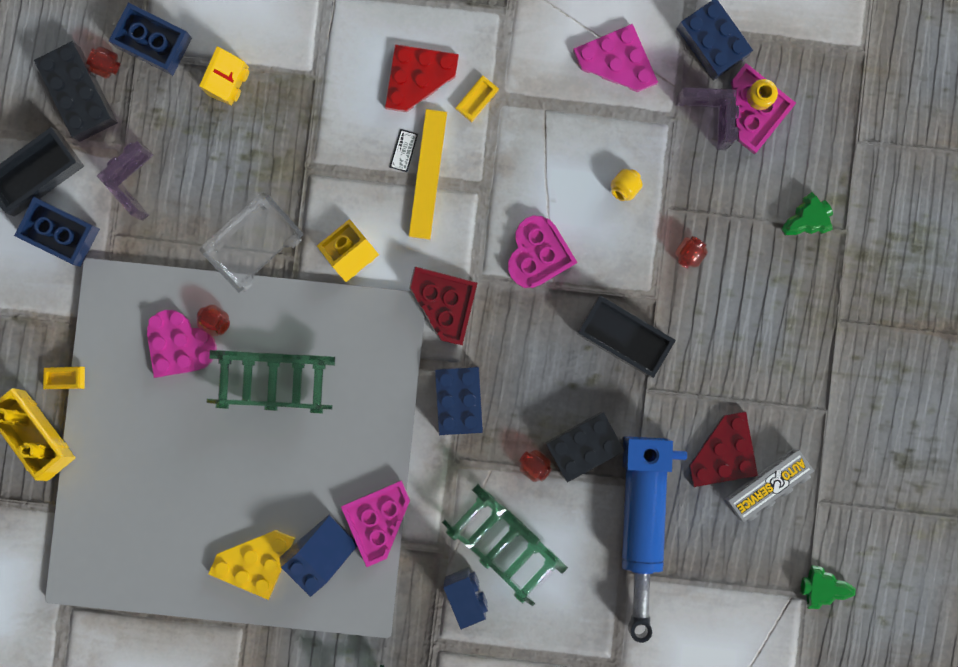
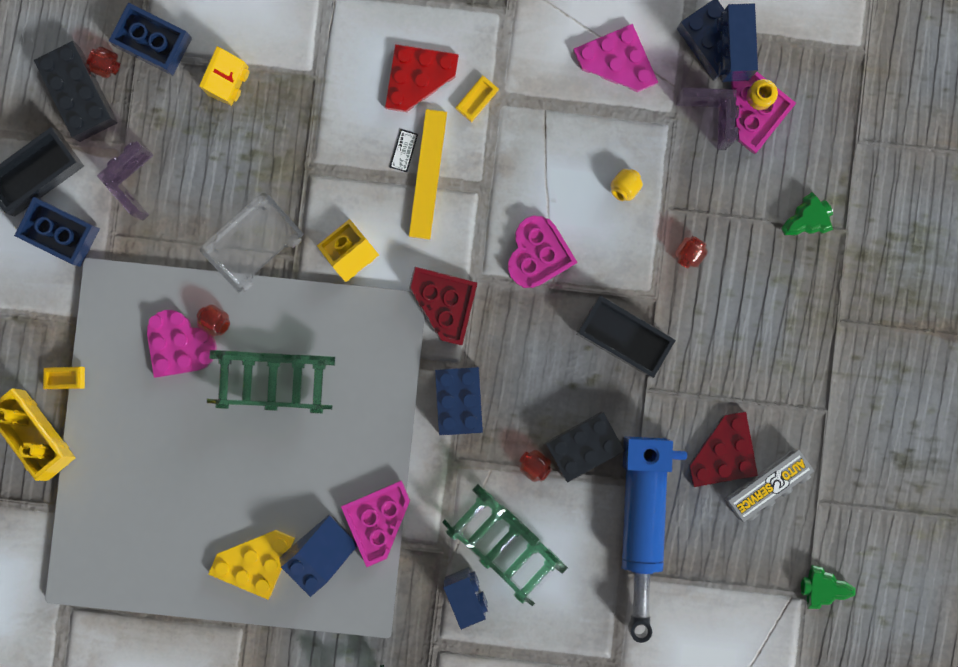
(737, 42): none -> dark blue brick

